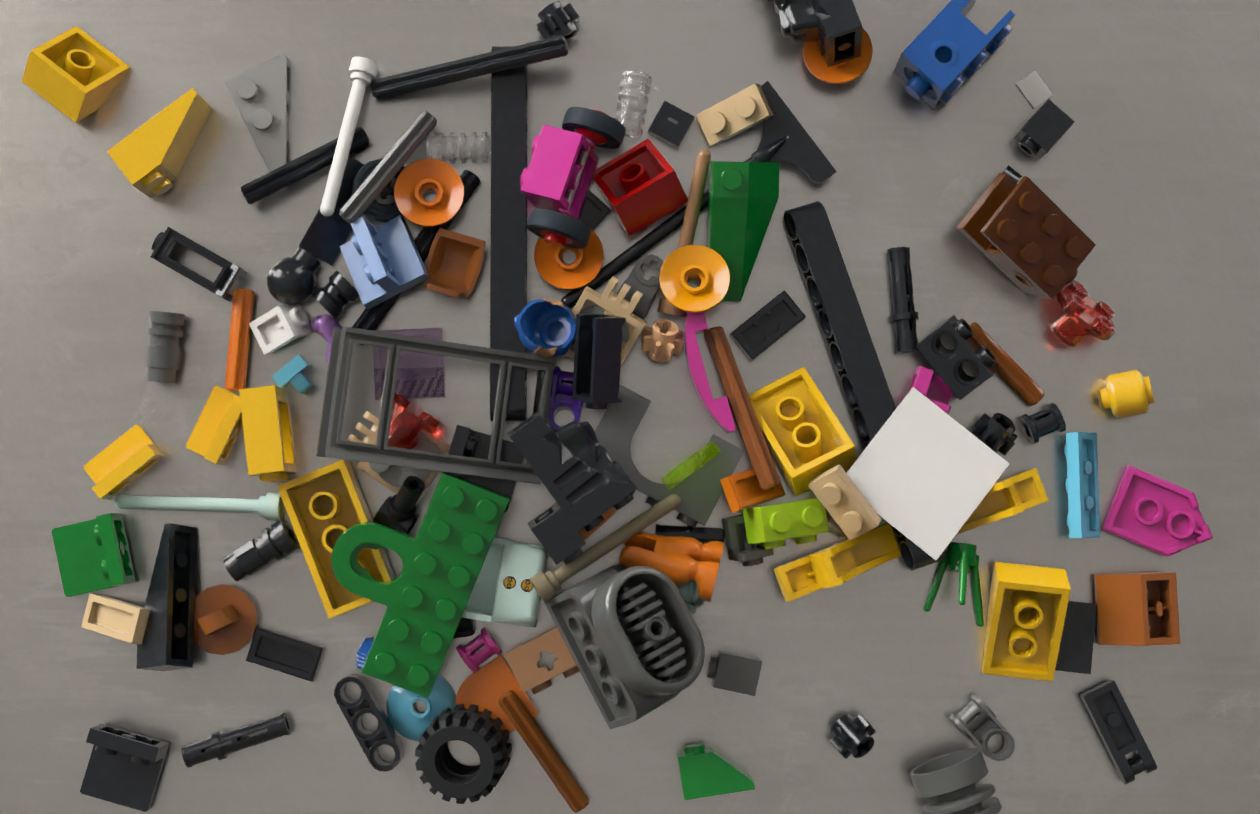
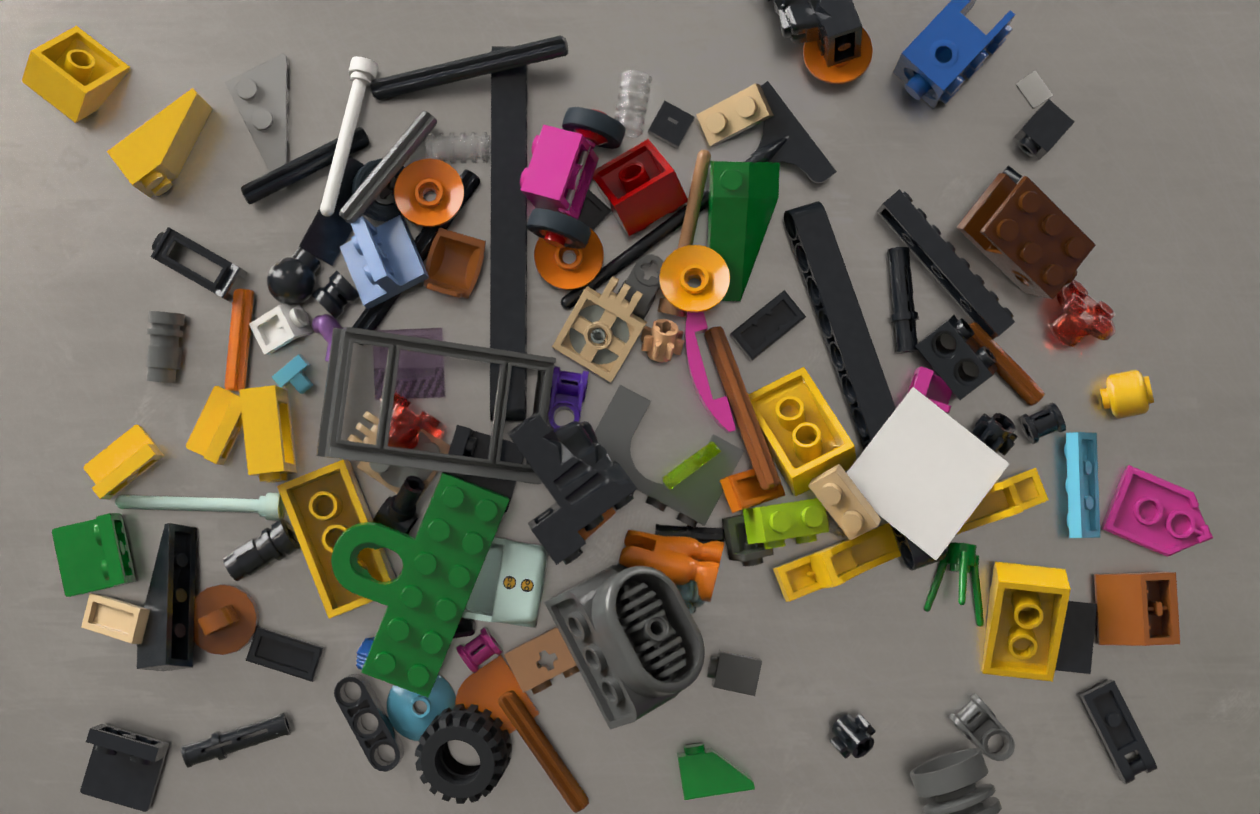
(546, 327): blue hair -> none
(548, 583): dark tan piece -> none
(558, 21): black gear -> none
(597, 359): black window -> none
(945, 265): none -> black piece

